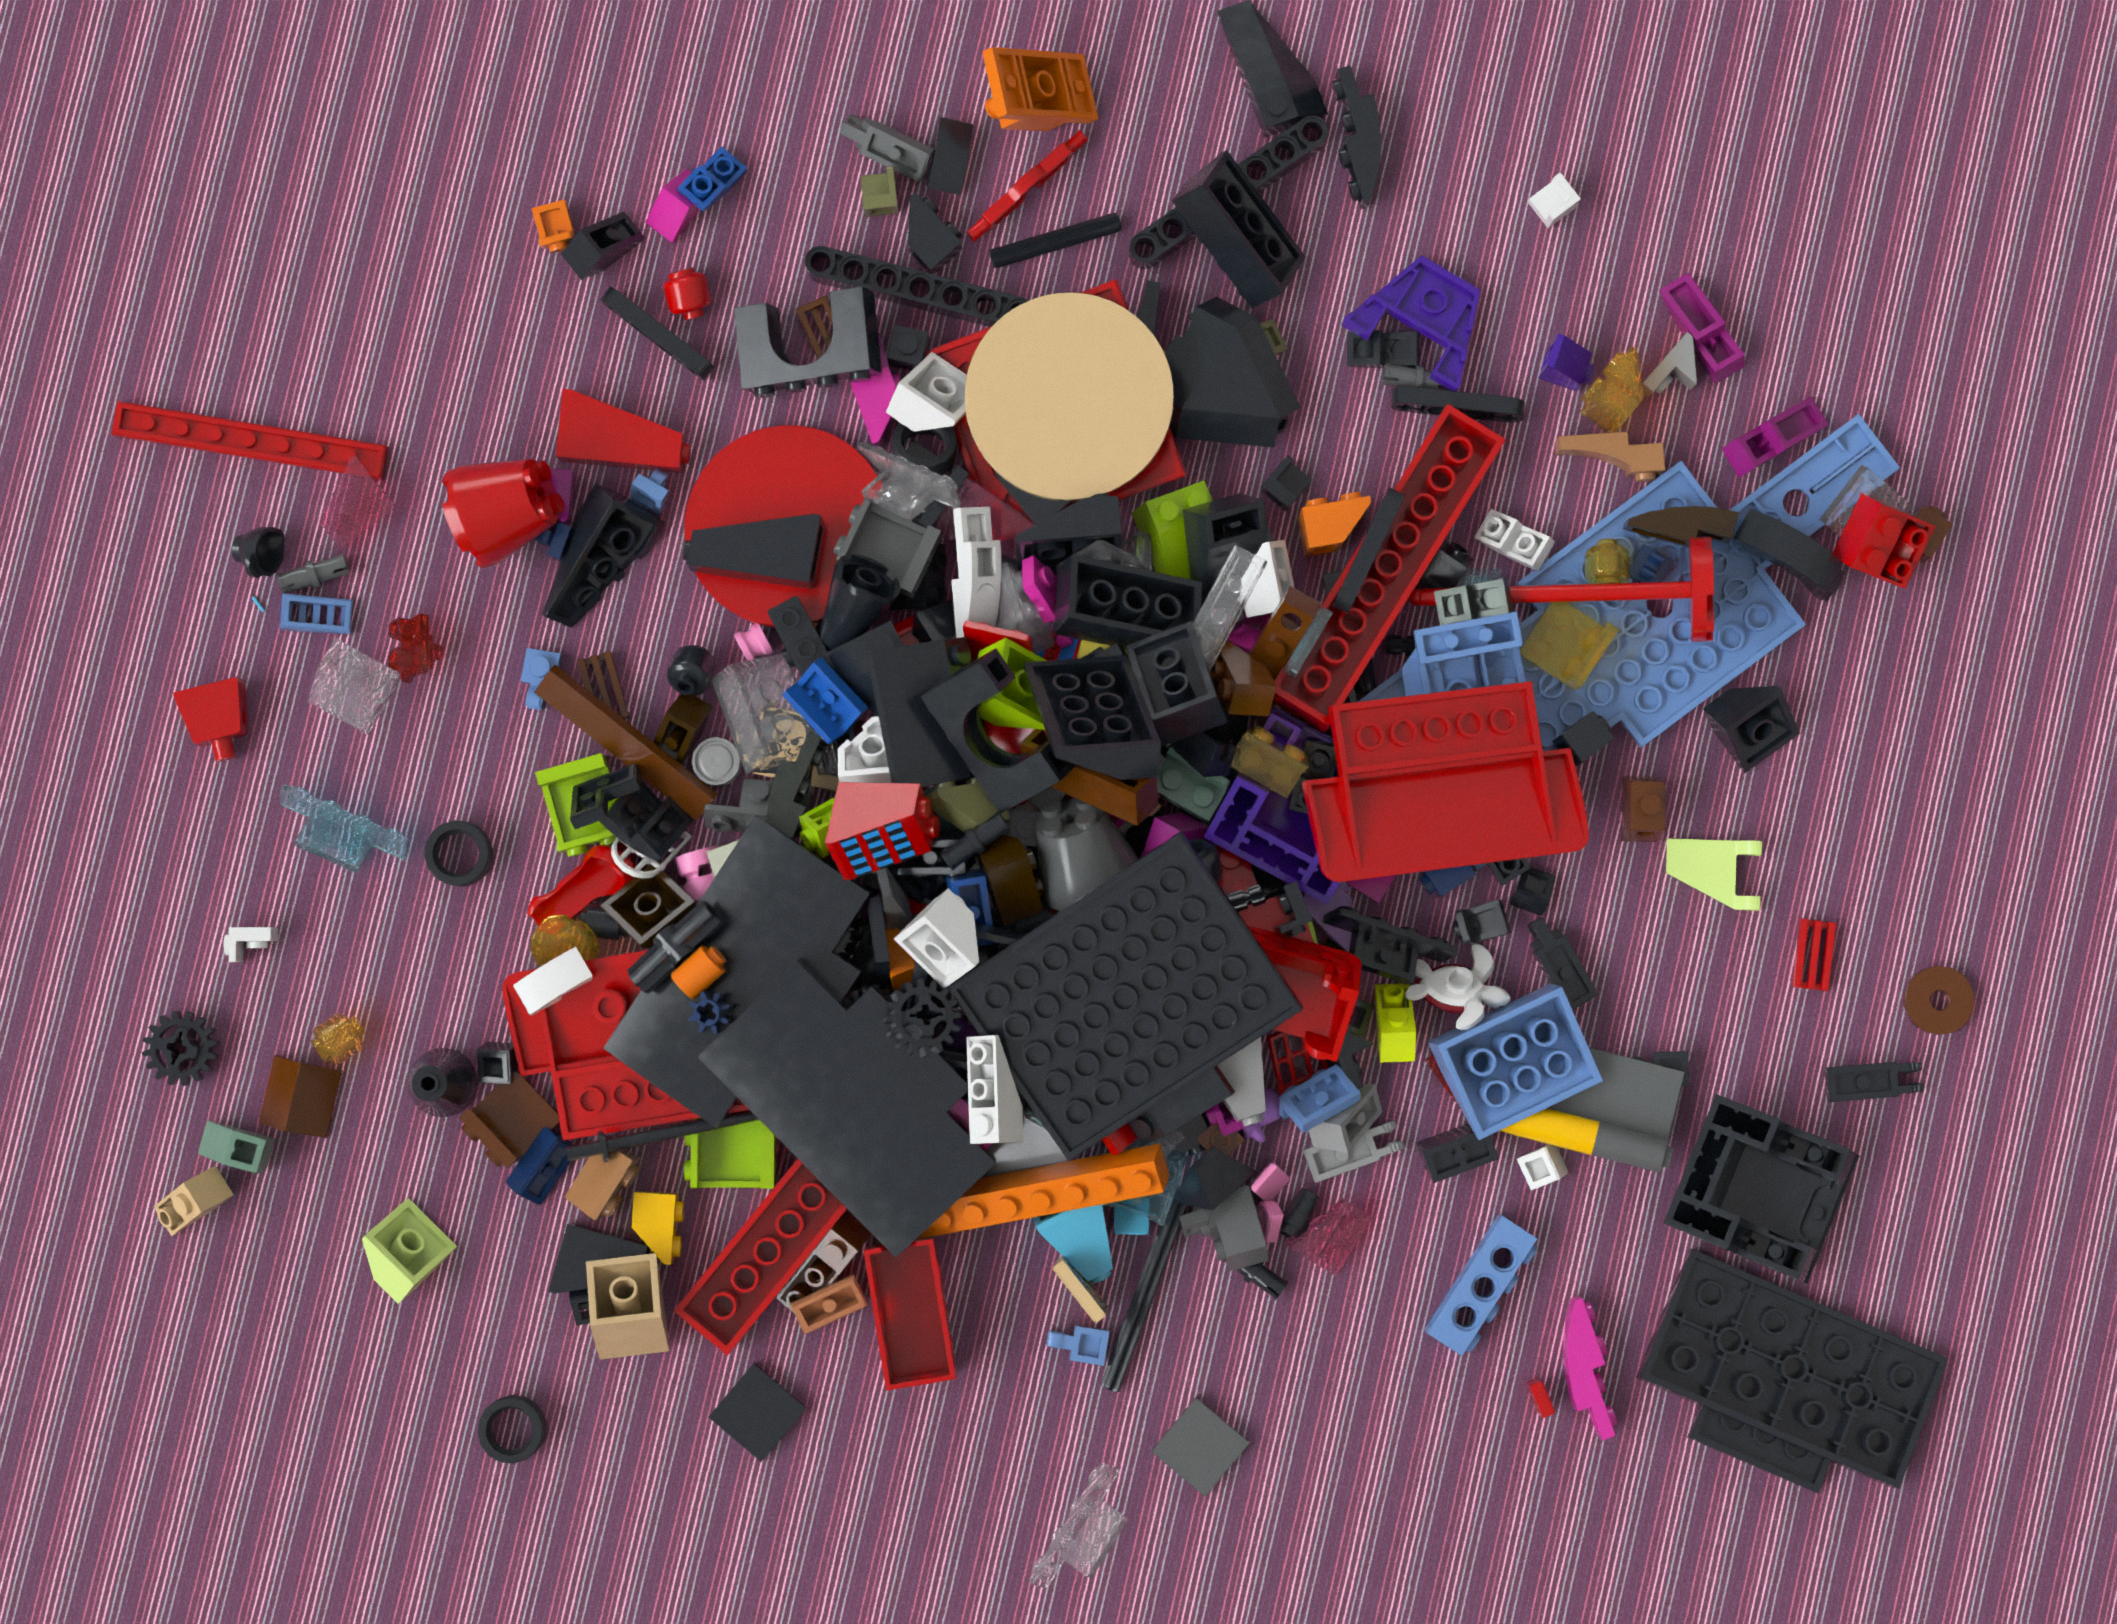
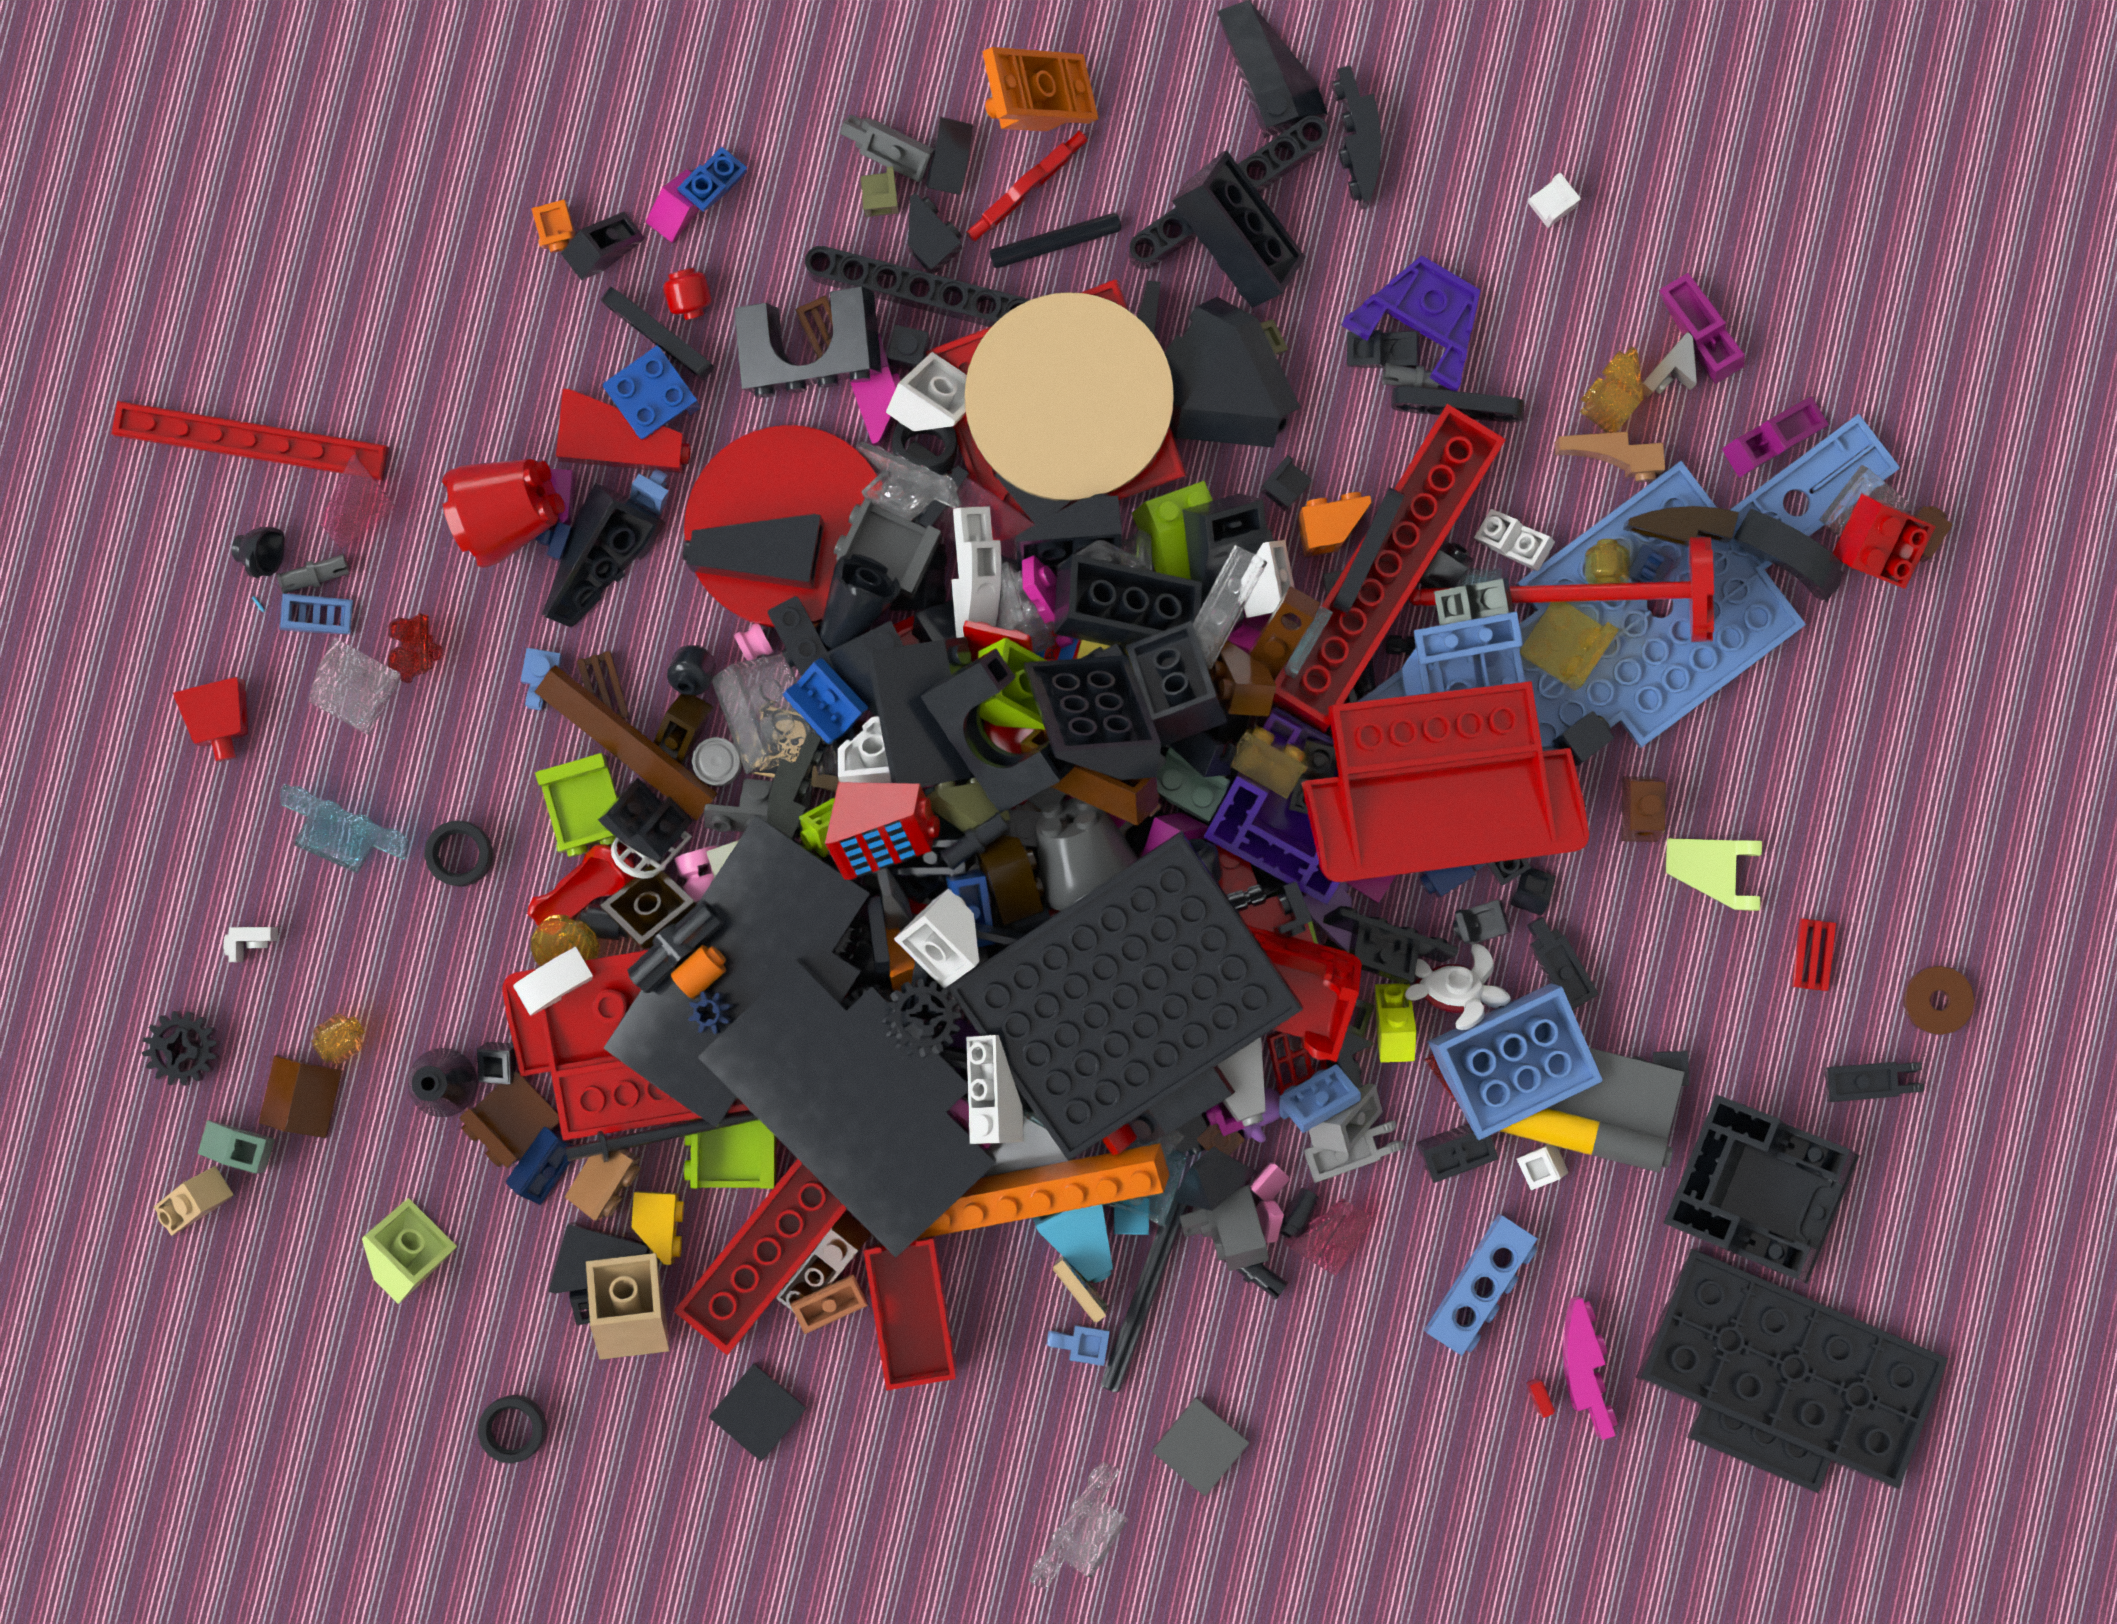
(592, 797): black tile -> none
(650, 393): none -> blue bracket
(1566, 364): dark purple slope -> none
(1752, 723): black slope -> none

